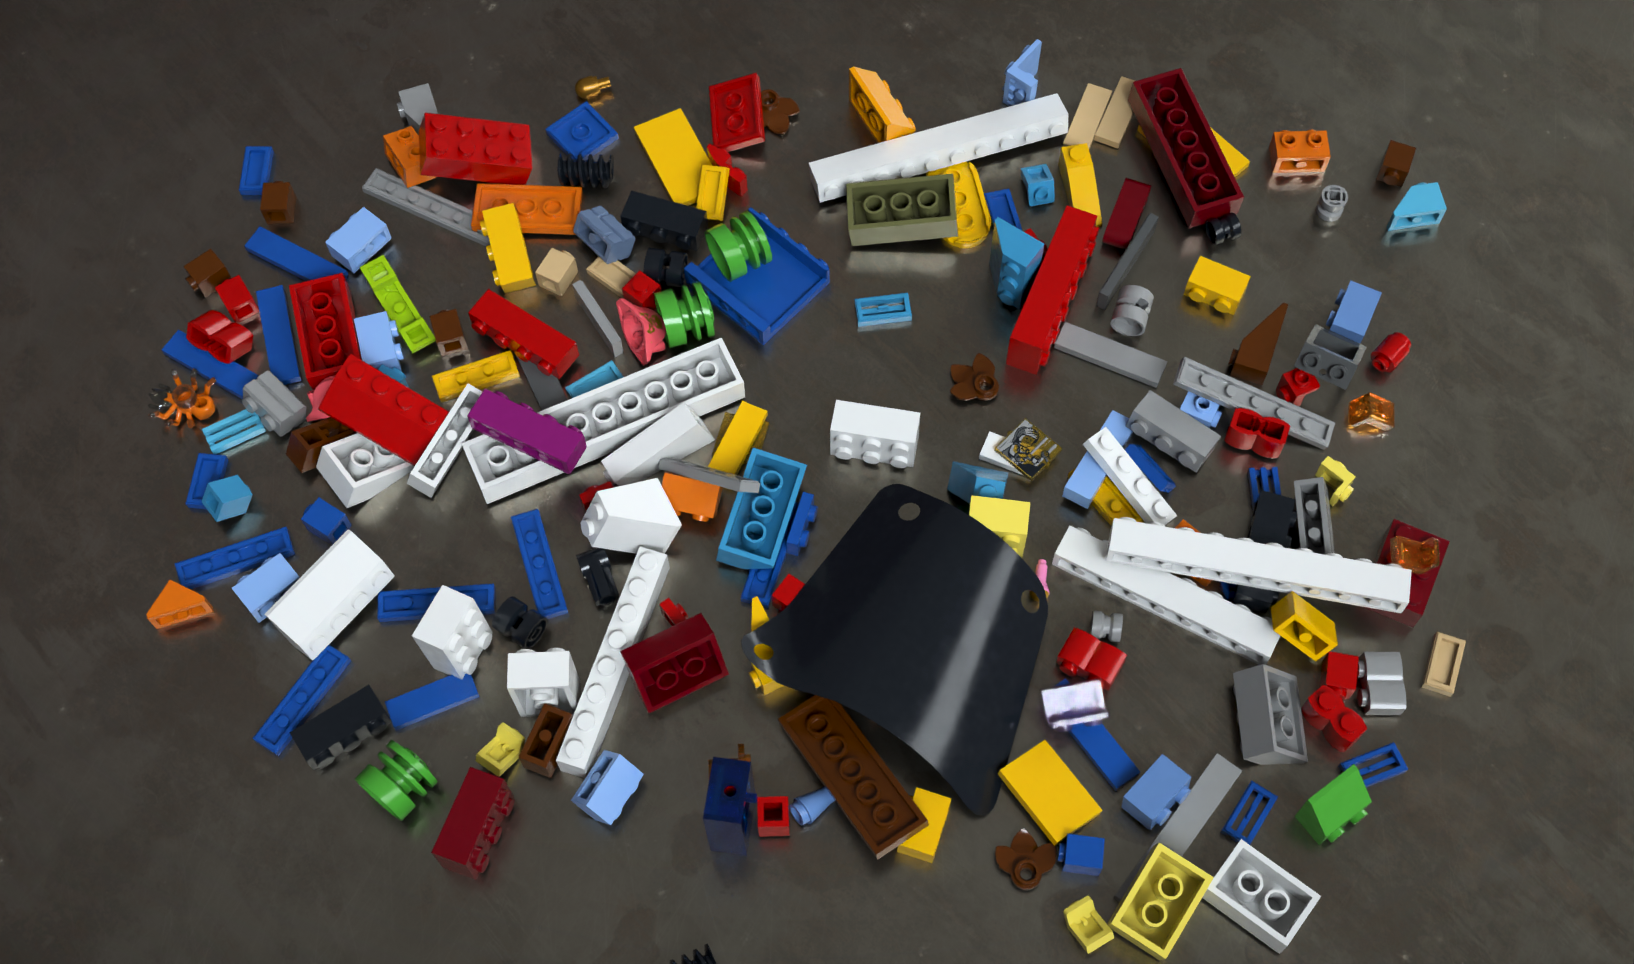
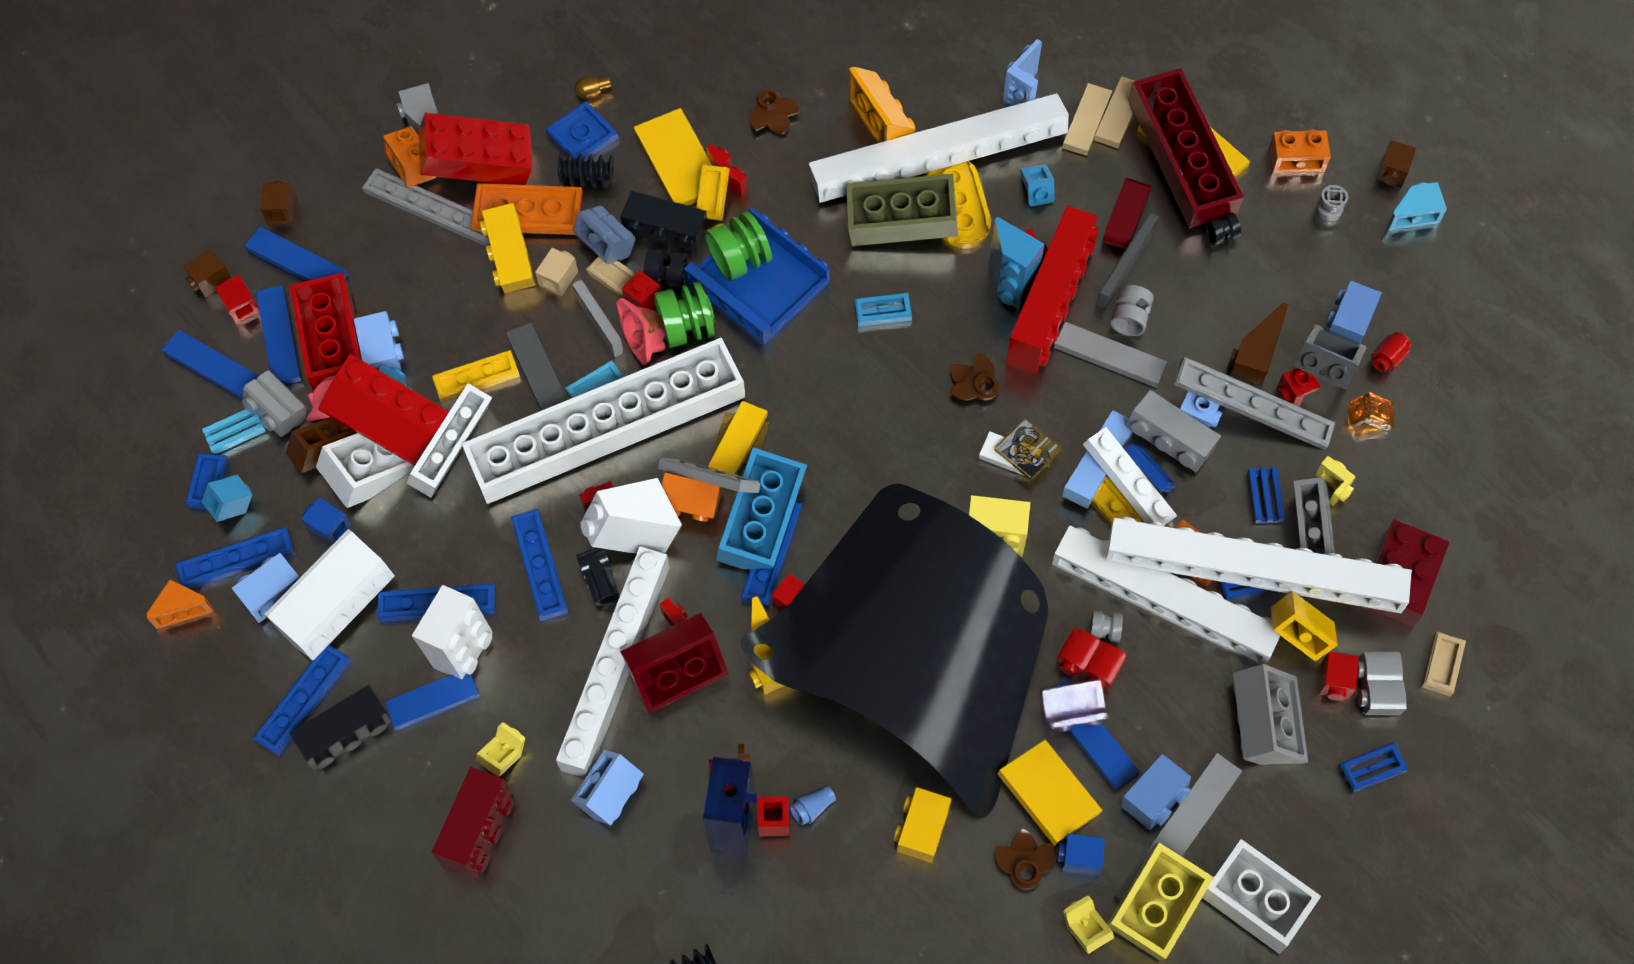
(184, 398): animal -> none
(219, 336): red brick -> none
(255, 169): blue tile -> none
(358, 239): light blue brick -> none
(396, 780): bright green wheel -> none
(397, 304): lime slope -> none
(448, 332): reddish brown brick -> none
(516, 620): black wheel -> none
(523, 334): red brick -> none
(527, 431): magenta brick -> none
(542, 679): white brick -> none
(545, 740): reddish brown brick -> none
(669, 437): white slope -> none
(737, 113): red tile -> none
(798, 533): blue plate -> none
(853, 774): reddish brown plate -> none
(874, 434): white brick -> none
(976, 481): dark azure slope -> none
(1001, 205): blue tile -> none
(1041, 572): bright pink piece -> none
(1079, 179): yellow slope -> none
(1216, 285): yellow brick -> none
(1261, 434): red brick -> none
(1262, 792): blue tile -> none
(1269, 524): black brick -> none
(1335, 806): bright green slope -> none
(1338, 723): red brick -> none
(1414, 554): clear orange bracket -> none

